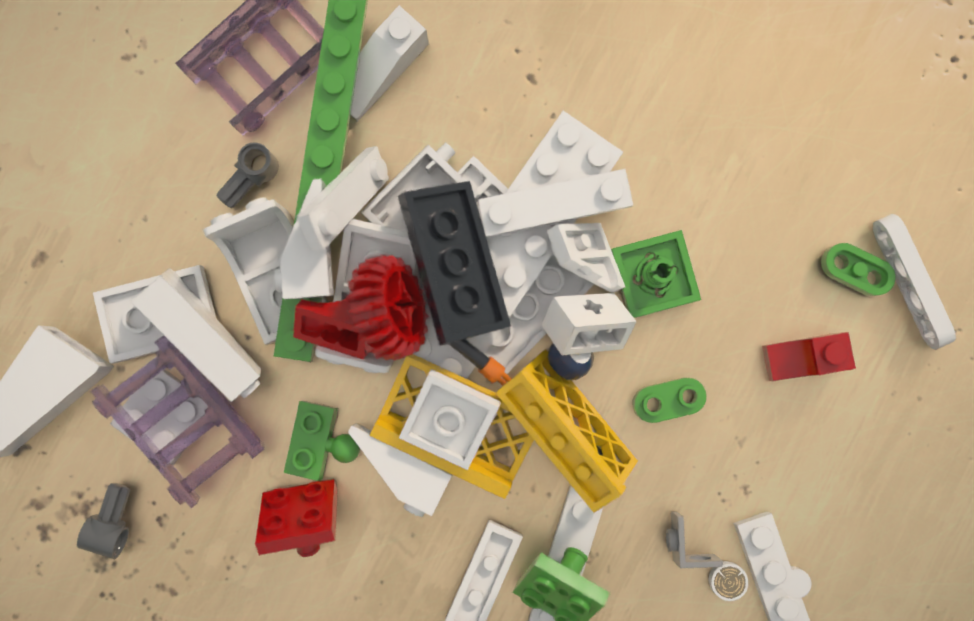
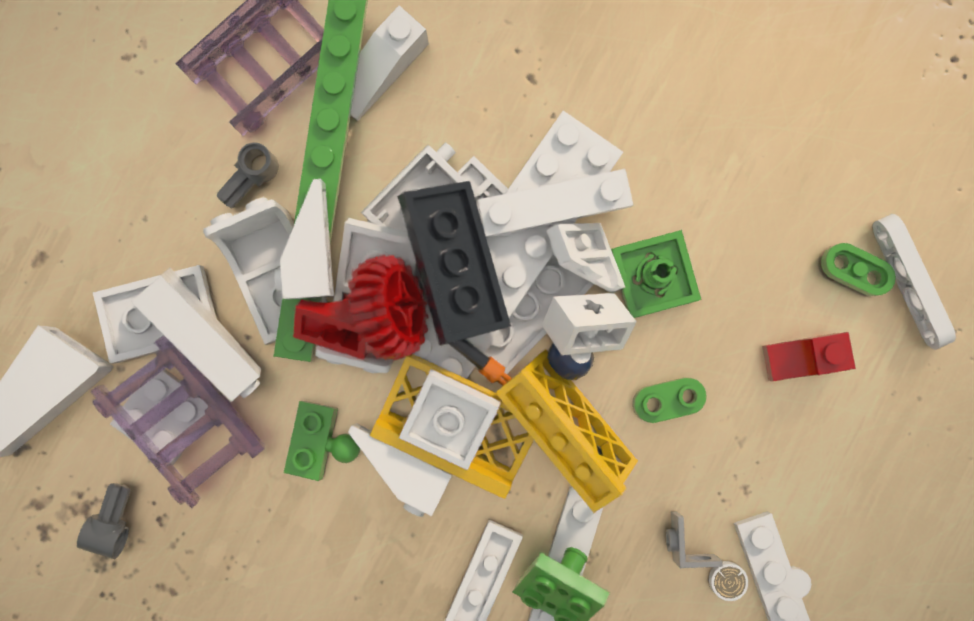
(297, 518): red plate -> none
(343, 199): white plate -> none

